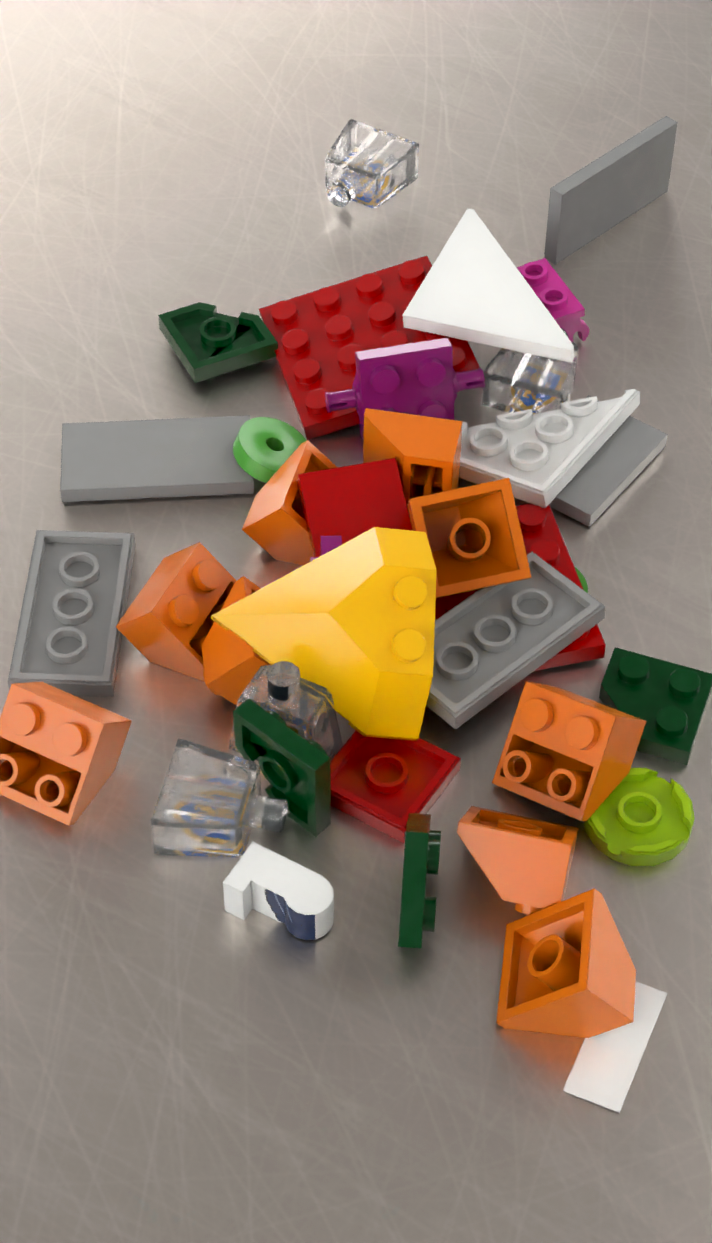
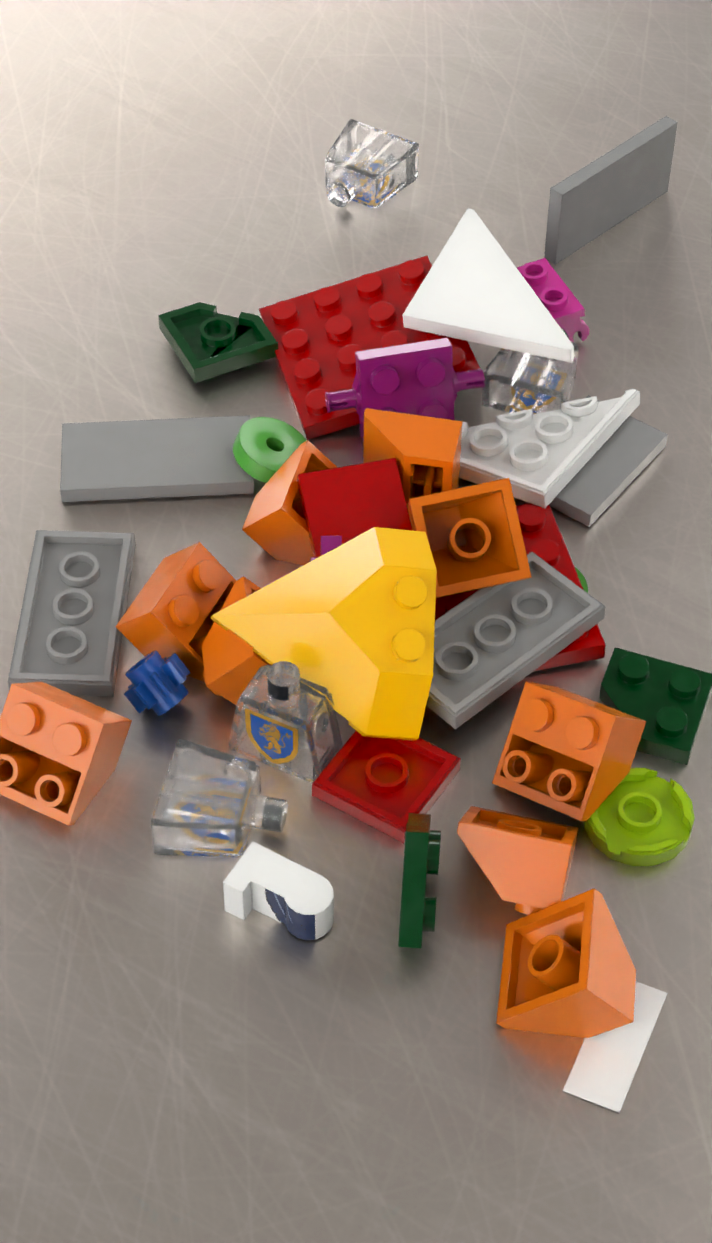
(157, 683): none -> blue gear
(291, 764): dark green plate -> none

